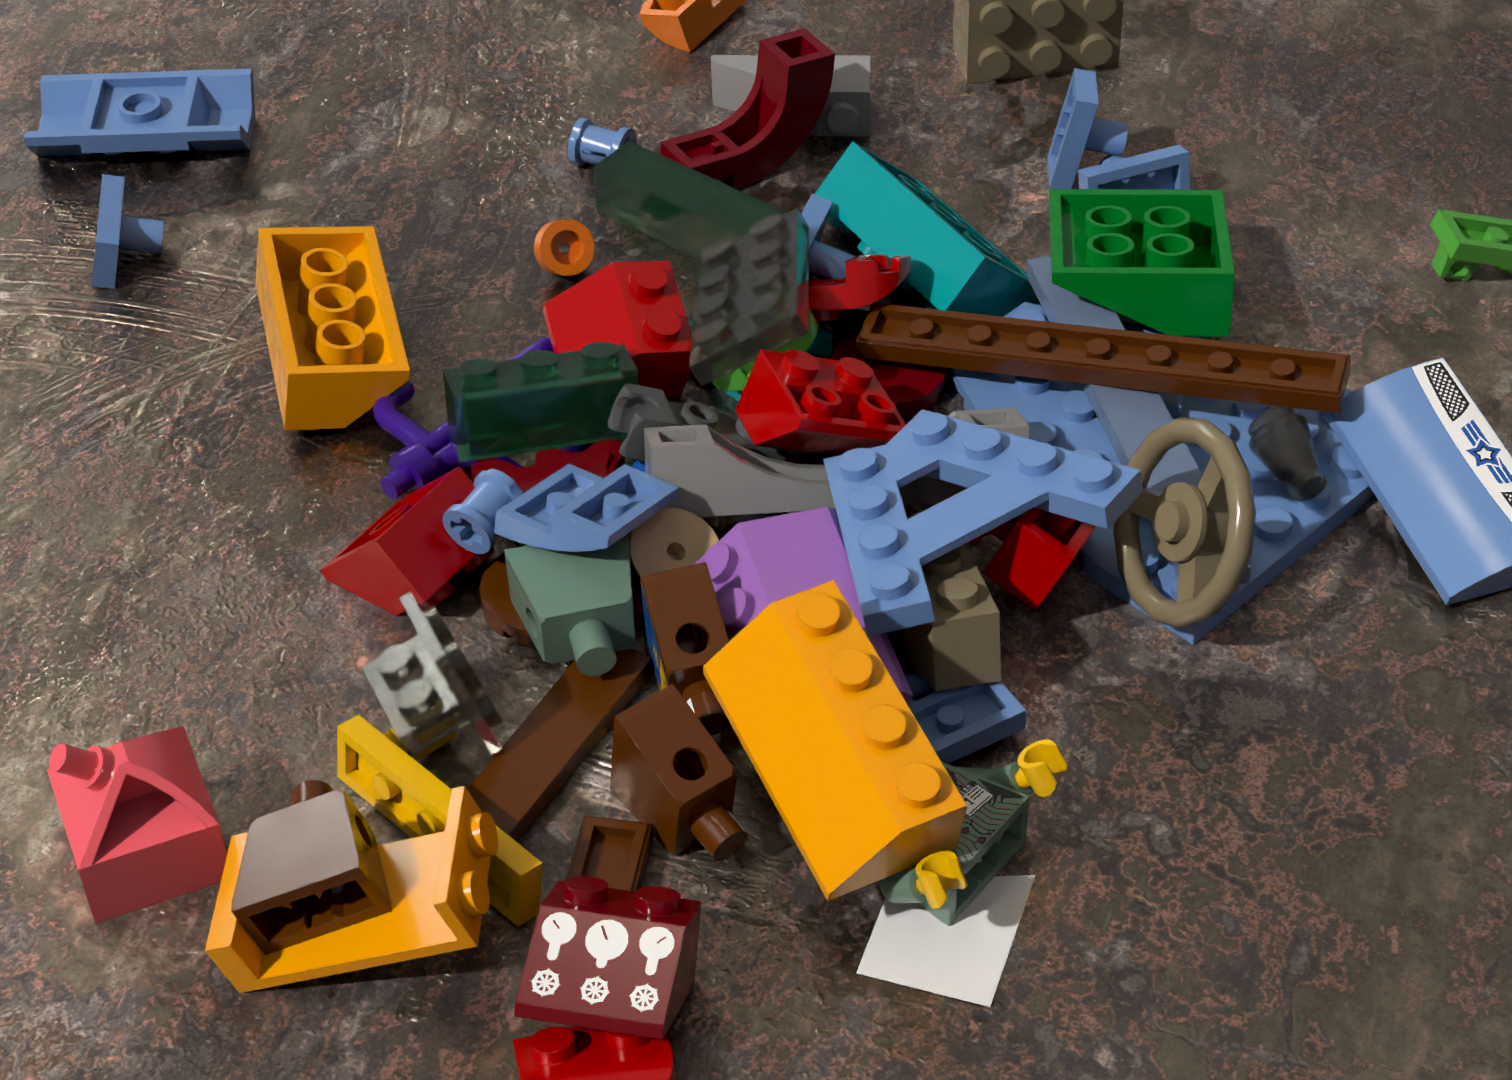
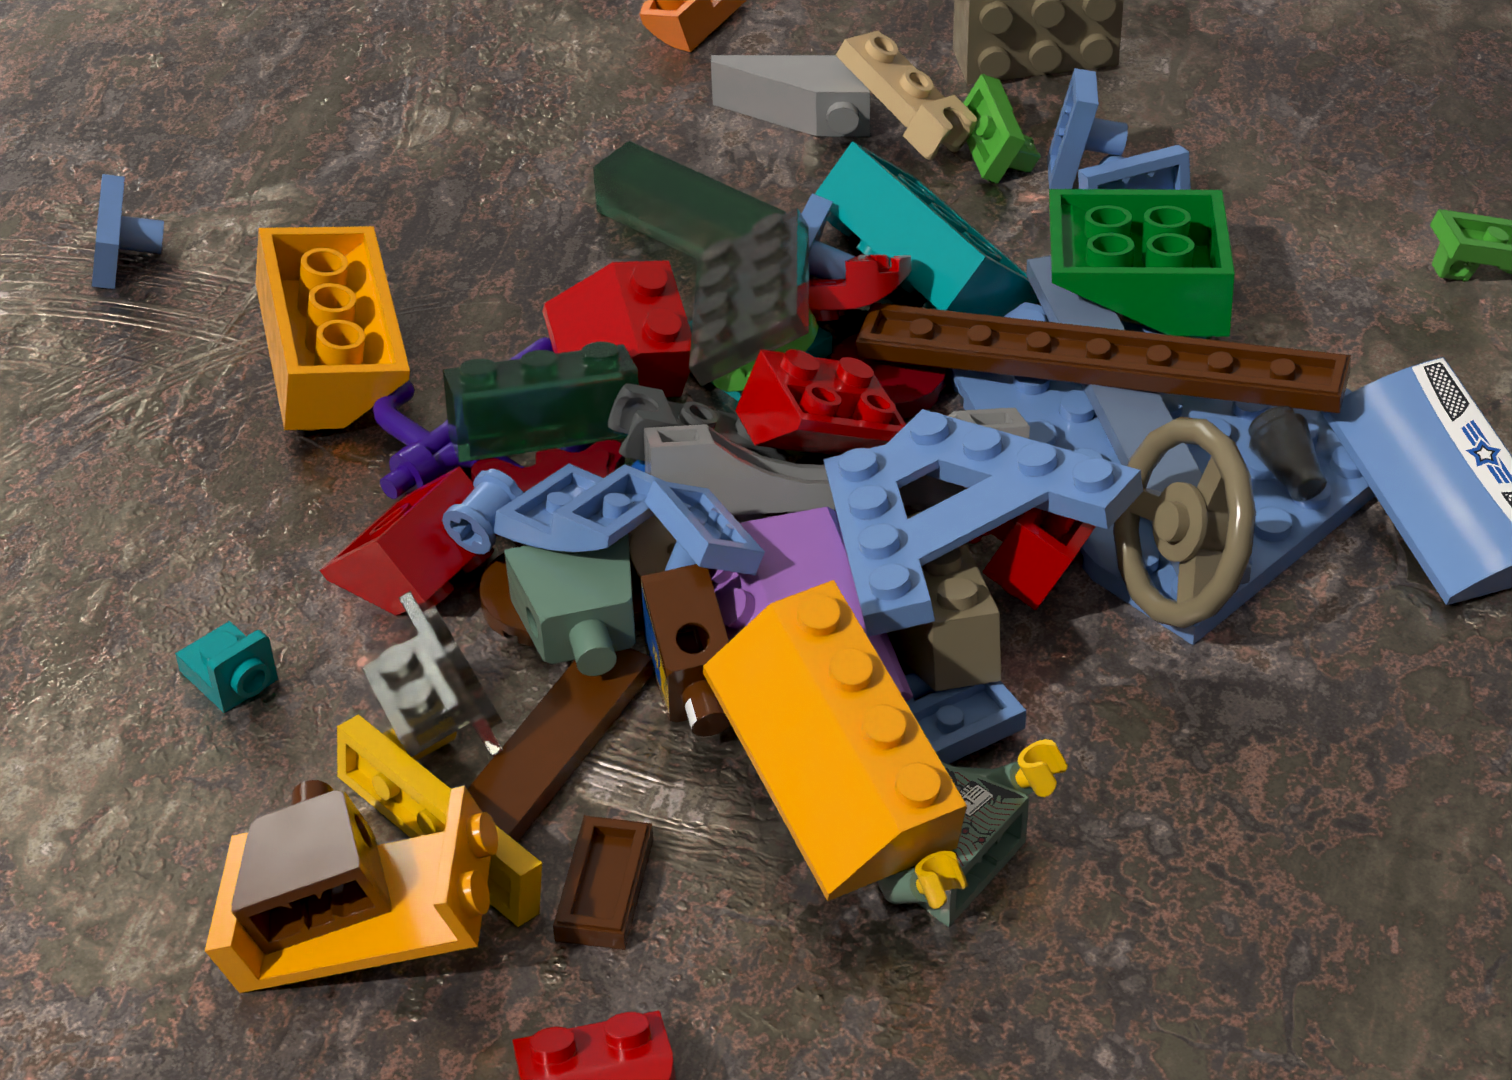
(137, 821): coral piece -> none
(144, 112): medium blue piece -> none
(229, 665): none -> teal bracket
(564, 247): orange tile -> none
(595, 143): medium blue bush -> none
(610, 958): dark red slope -> none
(675, 776): reddish brown torso -> none
(703, 529): none -> medium blue tile
(773, 120): dark red arch -> none
(908, 94): none -> tan plate
(951, 960): white sticker -> none
(997, 137): none -> bright green hinge

